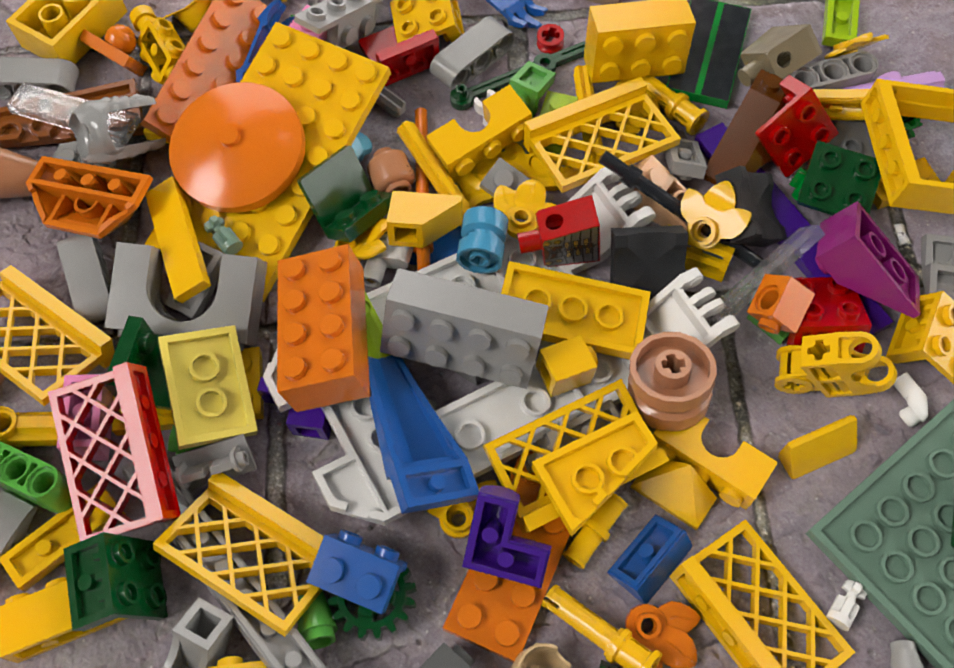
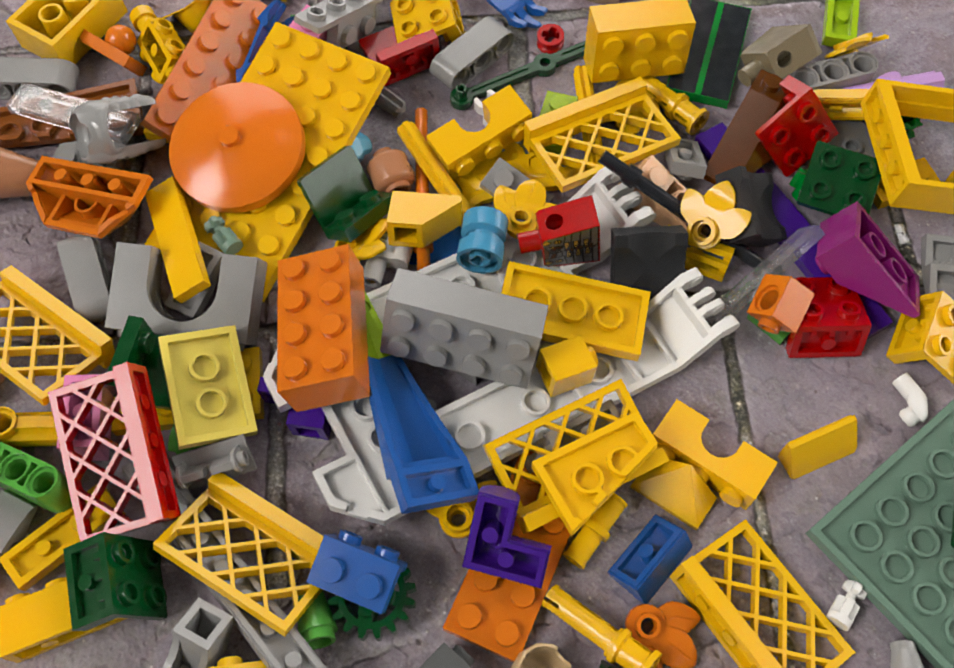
(532, 83): bright green bracket -> none
(671, 380): nougat wheel -> none
(832, 365): yellow piece -> none

